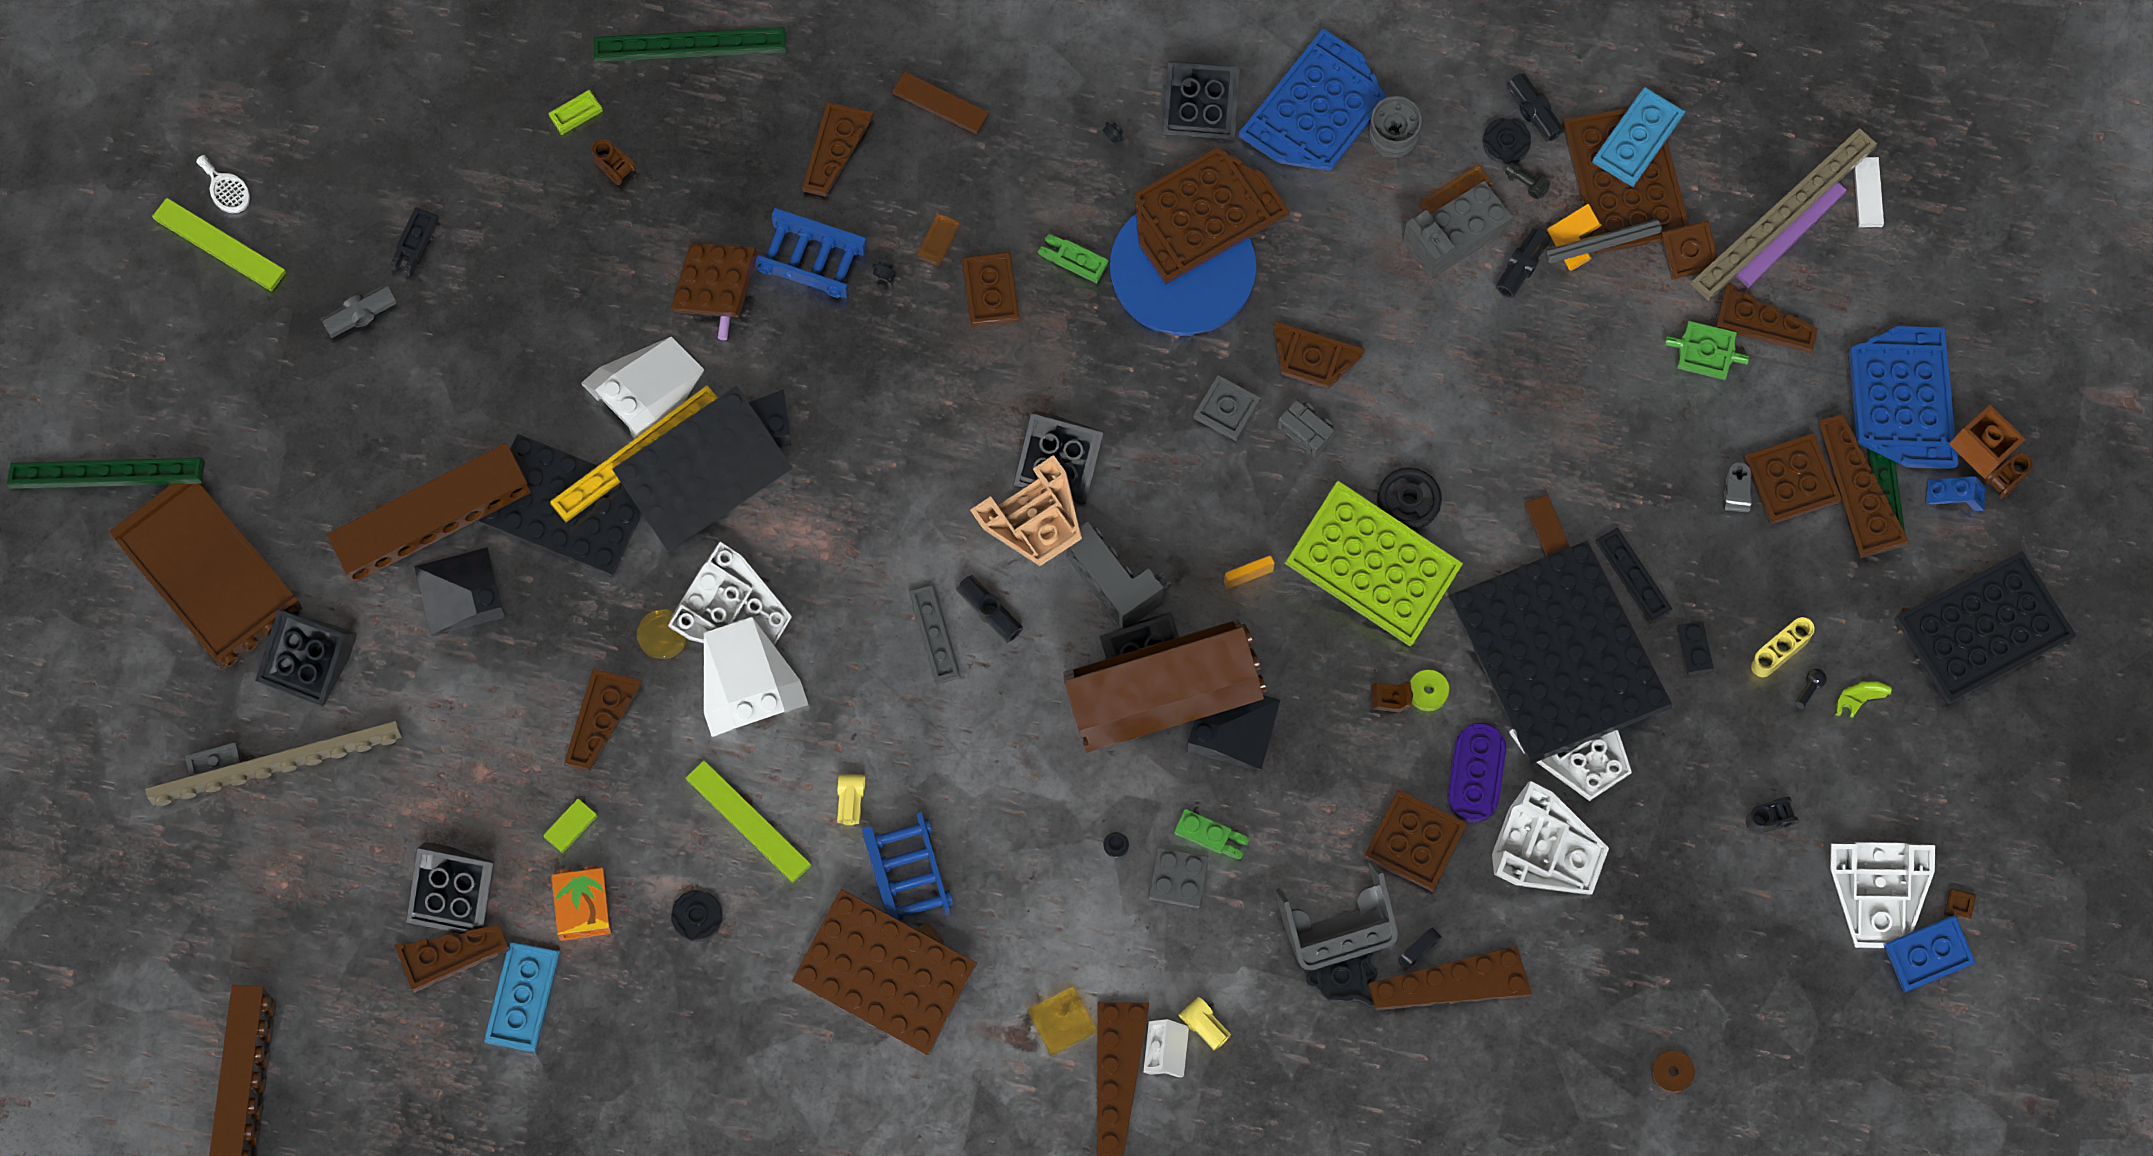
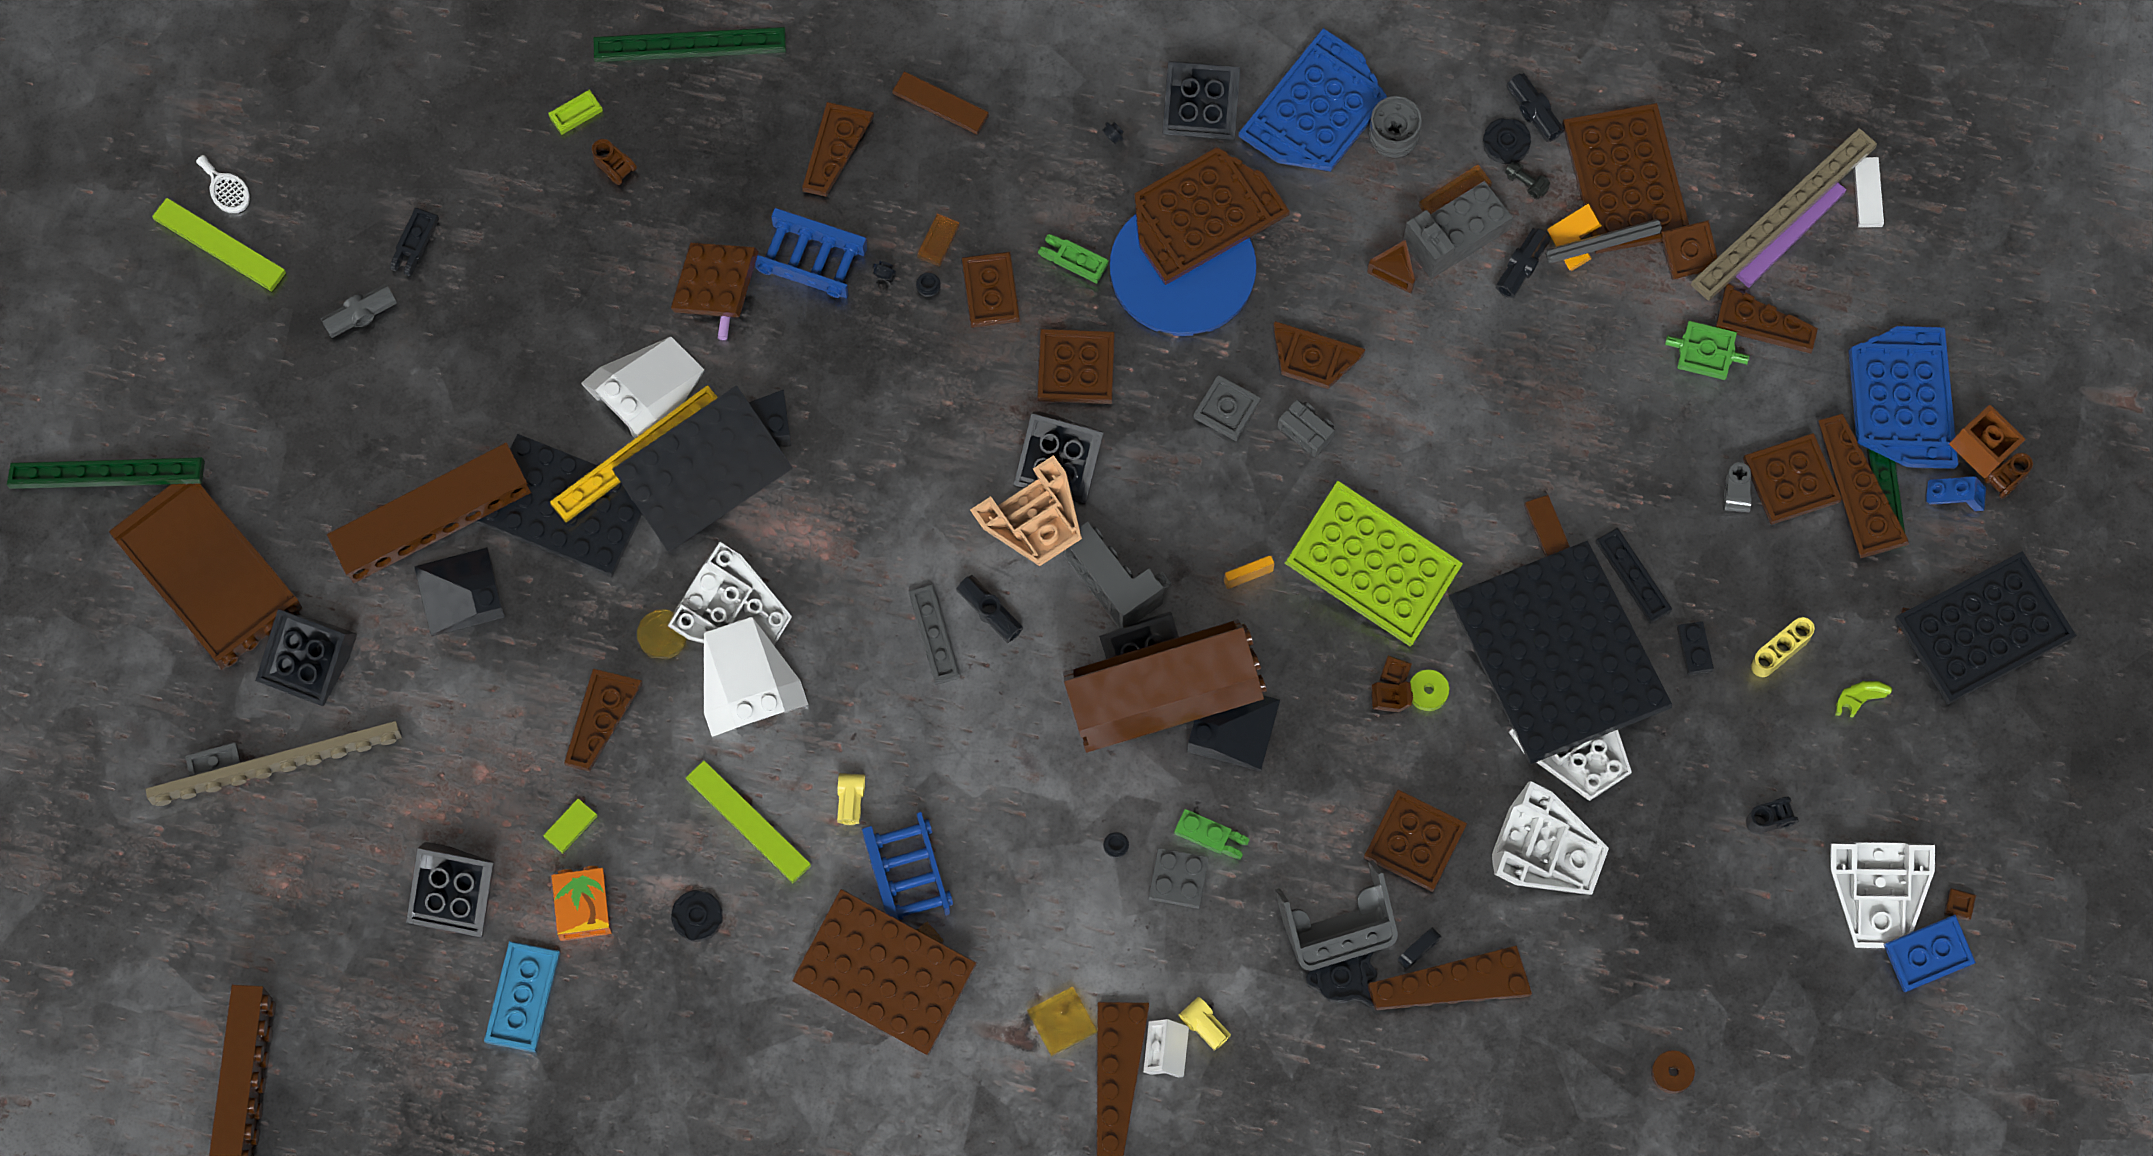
(443, 957): reddish brown wing -> none
(928, 284): none -> black plate
(1076, 366): none -> reddish brown plate
(1394, 267): none -> reddish brown slope
(1395, 671): none -> reddish brown tile
(1414, 478): black wheel -> none
(1476, 772): dark purple tile -> none
(1638, 137): dark azure tile -> none
(1815, 679): black bar -> none

